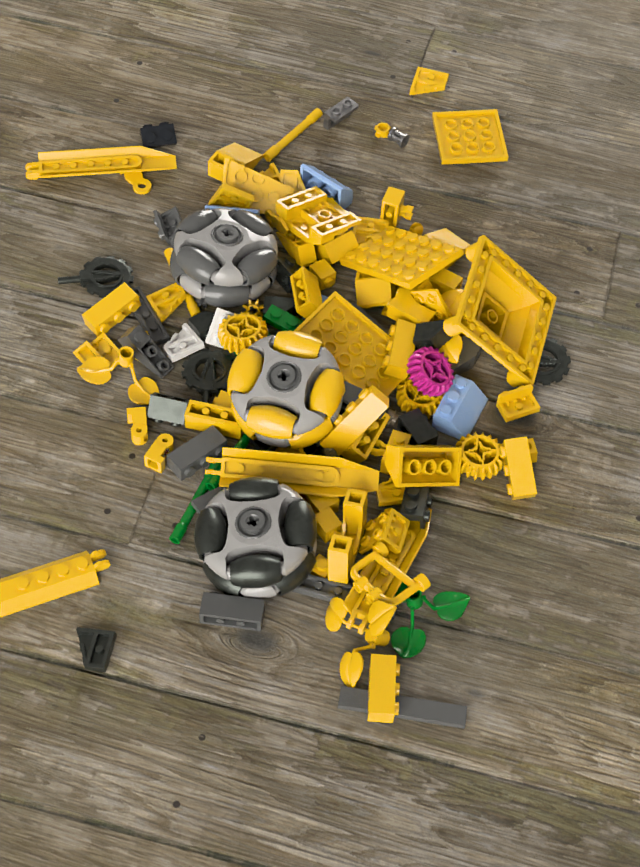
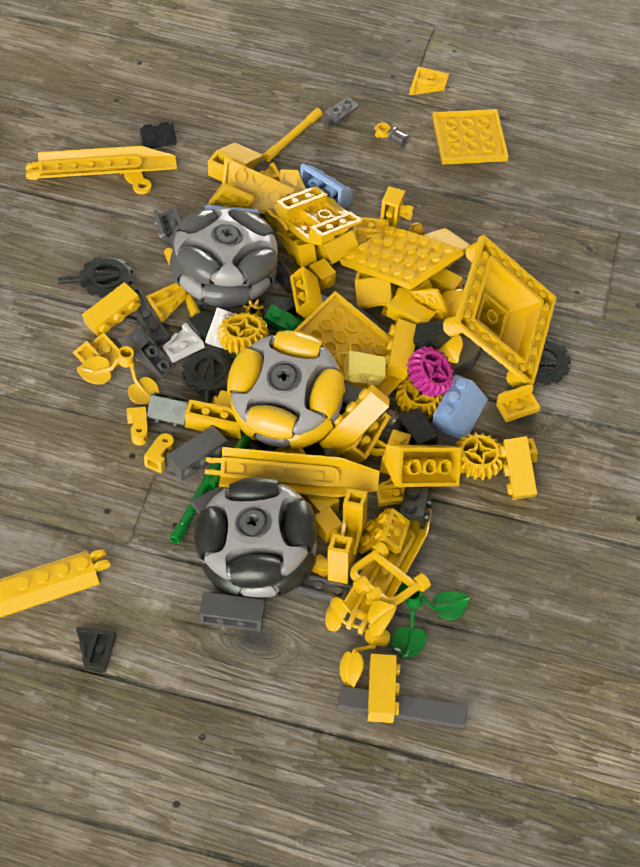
(364, 368): none -> light yellow brick

